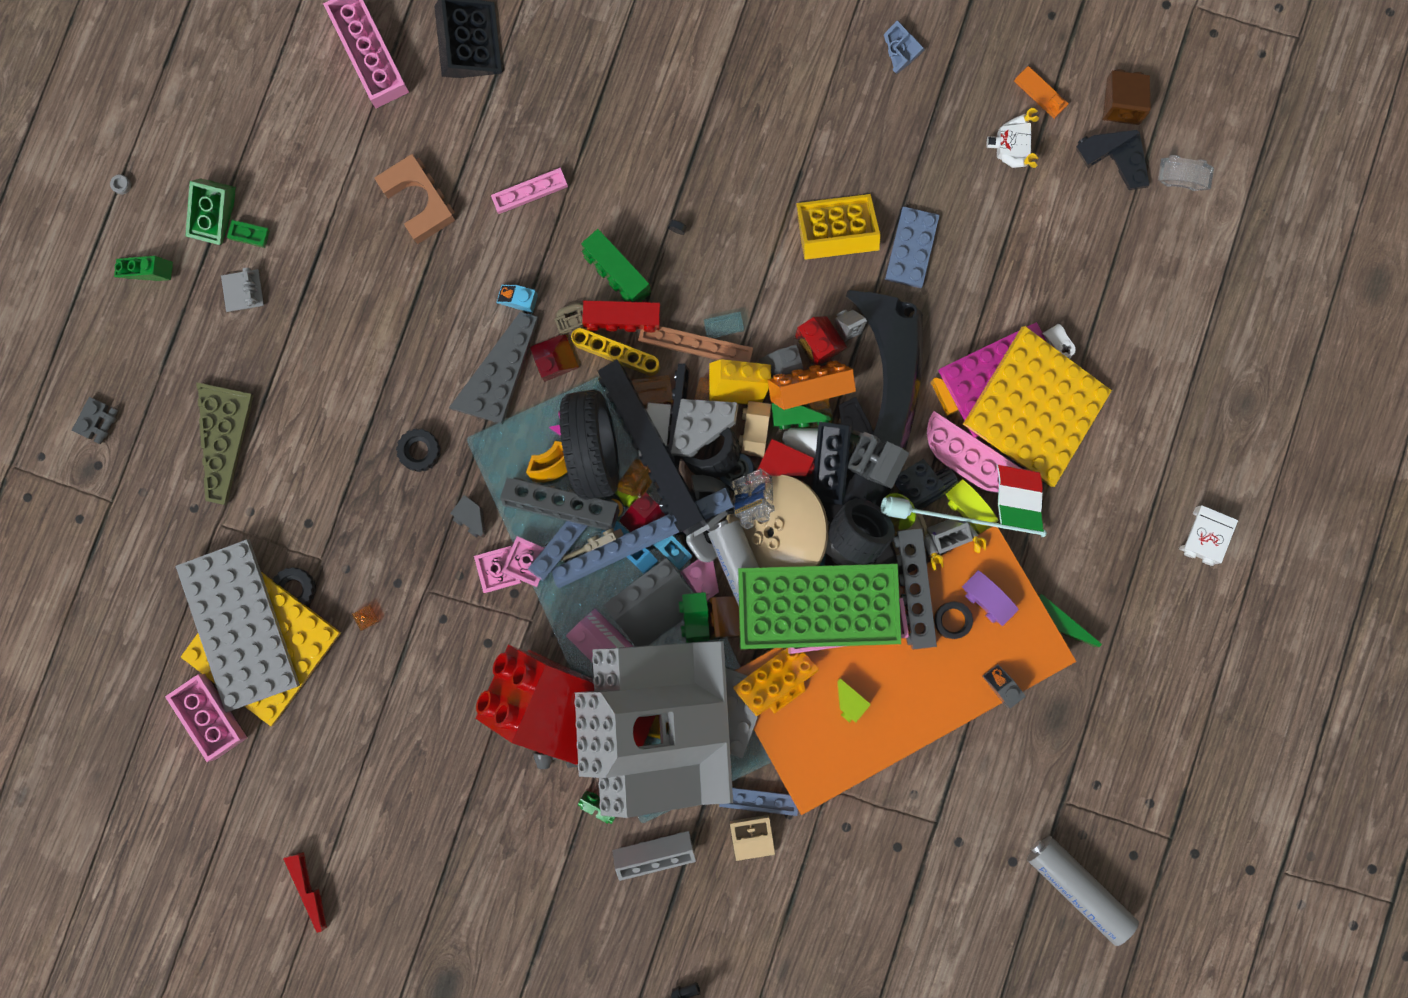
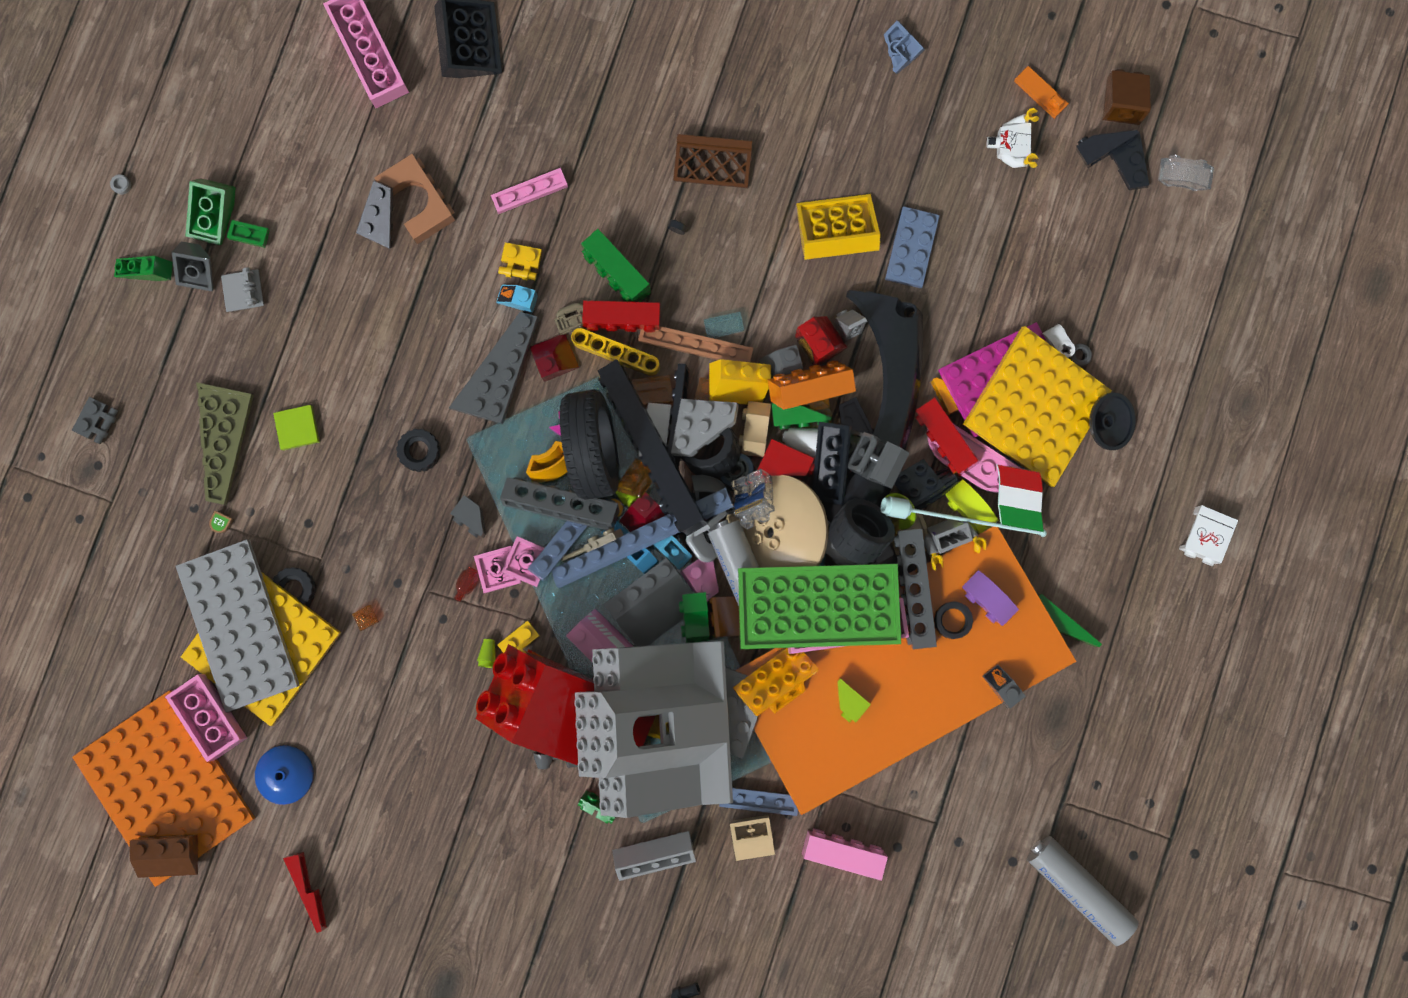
(160, 782): none -> orange plate
(164, 855): none -> reddish brown slope
(192, 266): none -> dark grey slope
(220, 523): none -> tile
(296, 427): none -> lime tile
(296, 773): none -> blue dish
(376, 216): none -> wing
(466, 583): none -> clear red plant
(487, 654): none -> lime cone
(520, 637): none -> yellow plate
(521, 256): none -> yellow plate
(712, 144): none -> reddish brown fence
(844, 855): none -> bright pink brick
(946, 436): none -> red brick
(1088, 355): none -> dark grey piece
(1112, 421): none -> black dish

